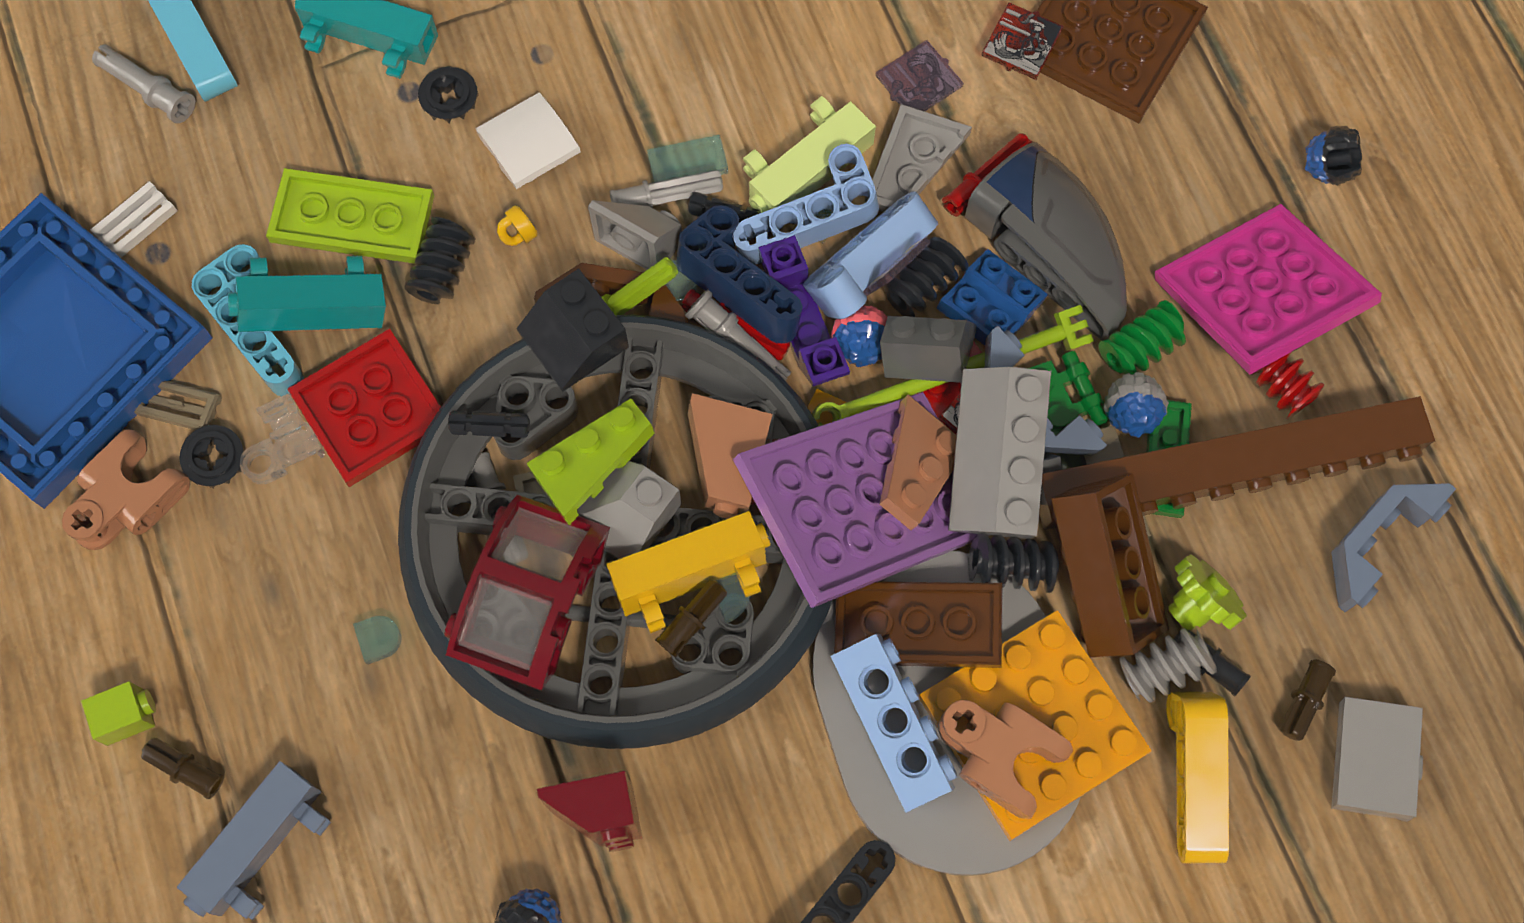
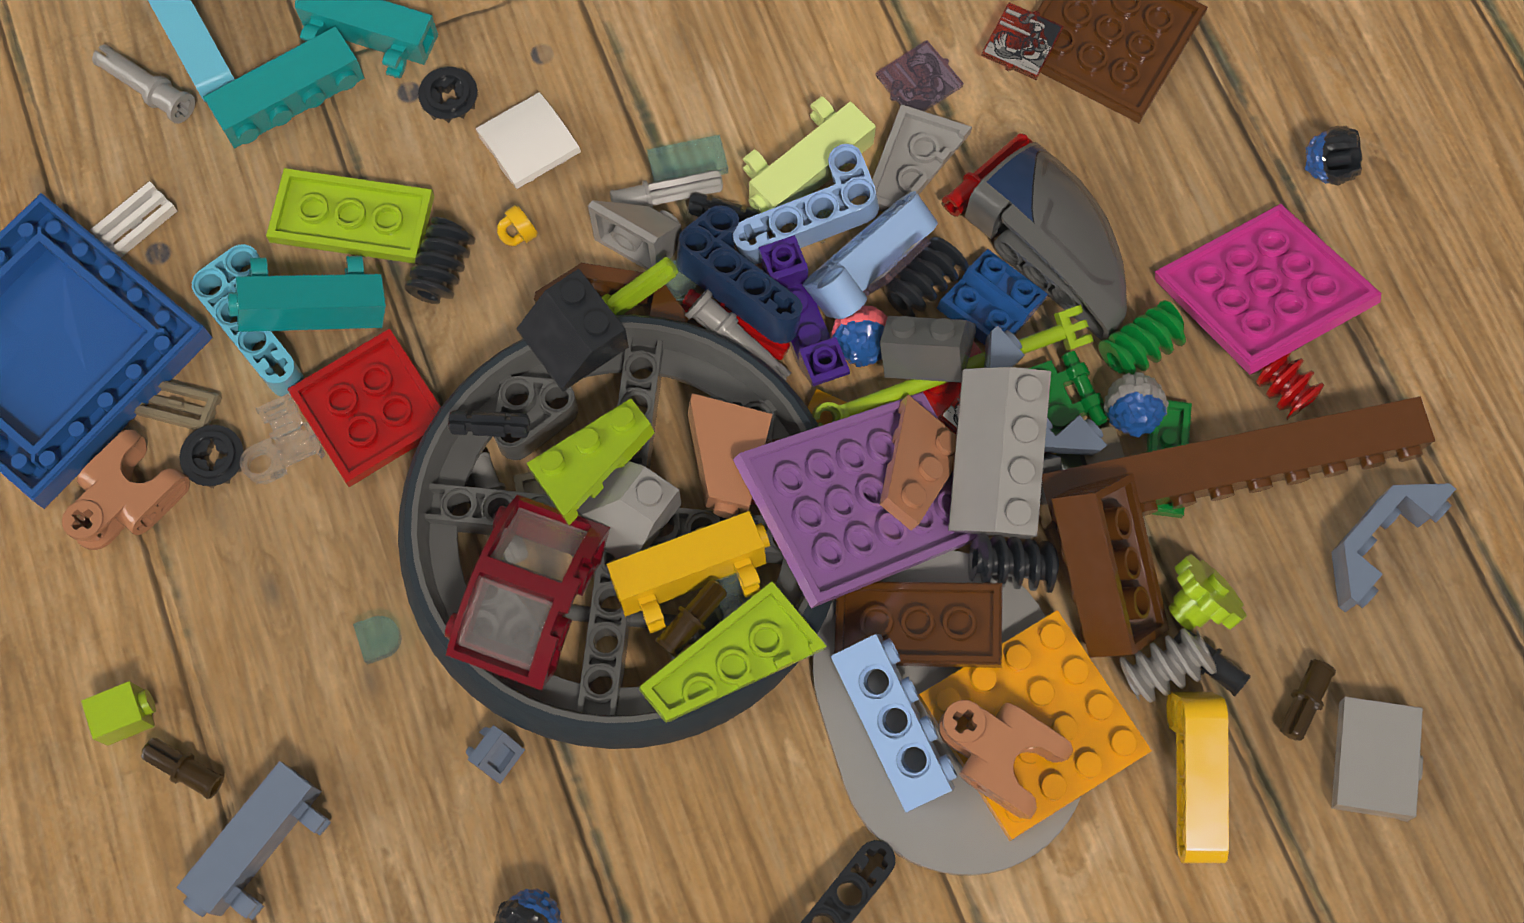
(284, 87): none -> teal brick
(495, 753): none -> sand blue tile
(598, 808): dark red slope -> none
(738, 651): none -> lime wing

